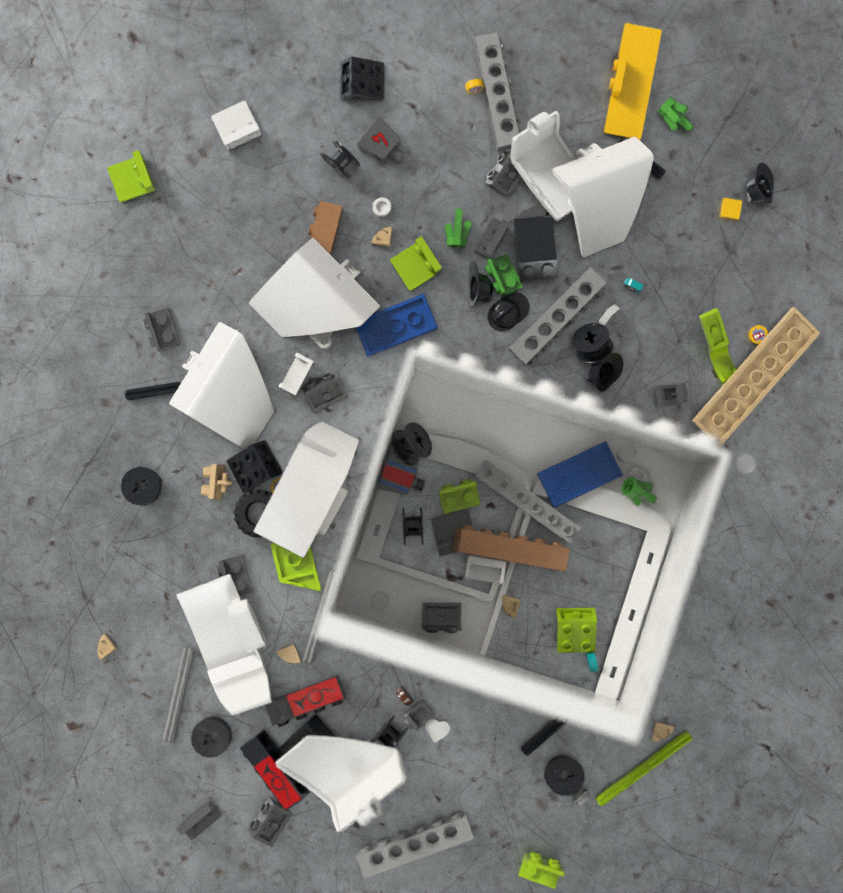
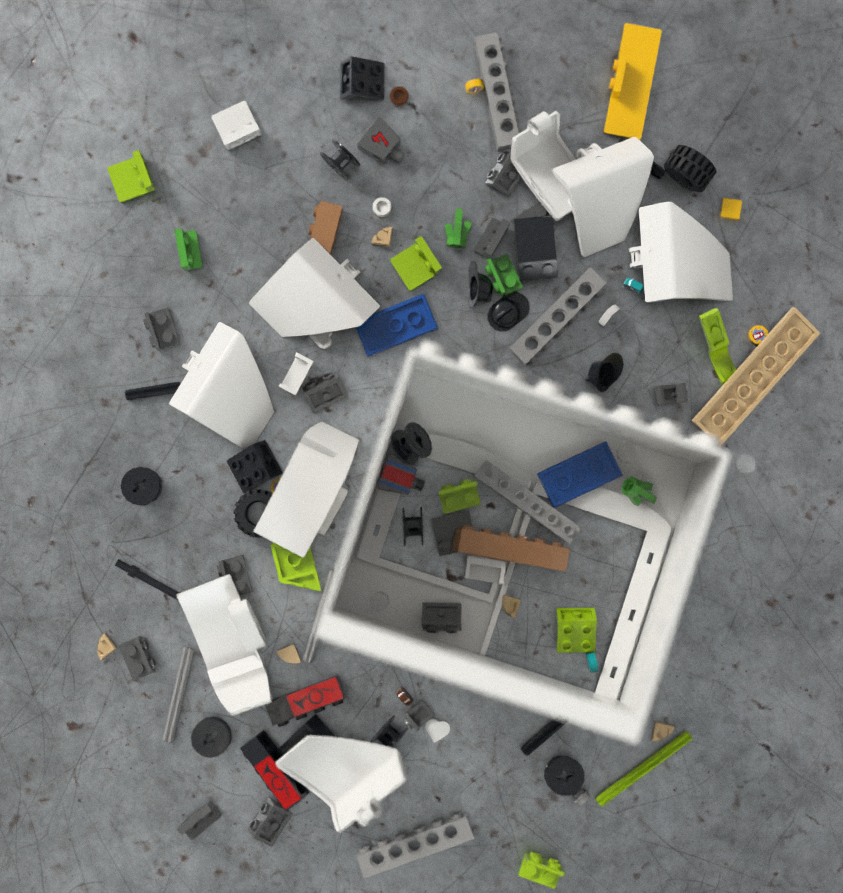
(134, 571): none -> black bar
(137, 658): none -> dark grey bracket
(188, 249): none -> bright green bracket
(218, 482): tan hips -> none
(399, 96): none -> reddish brown tile
(592, 343): black piece -> none
(673, 114): bright green rock -> none
(680, 257): none -> white panel
(690, 168): none -> black tyre
(761, 185): black piece -> none

